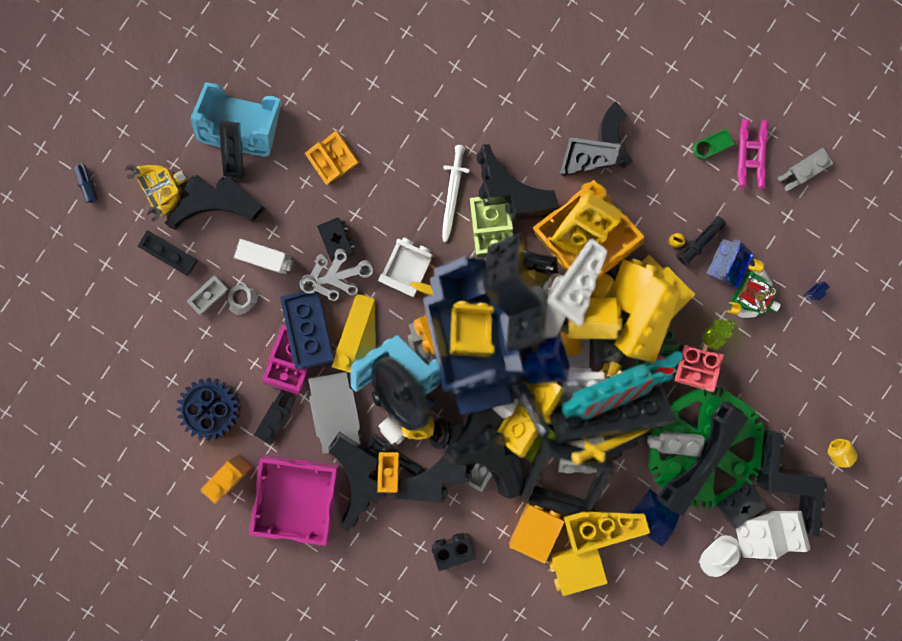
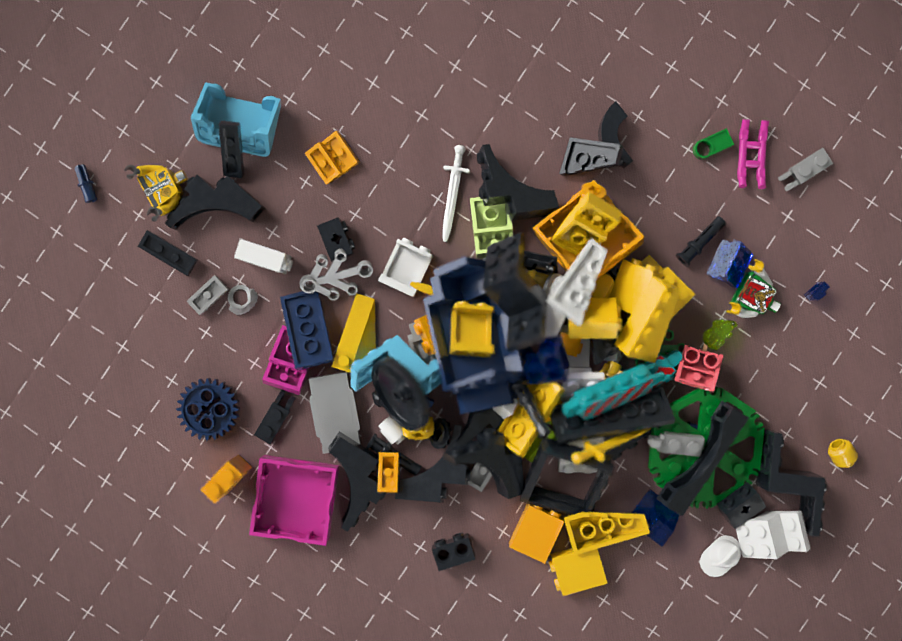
(675, 244): yellow hinge -> none

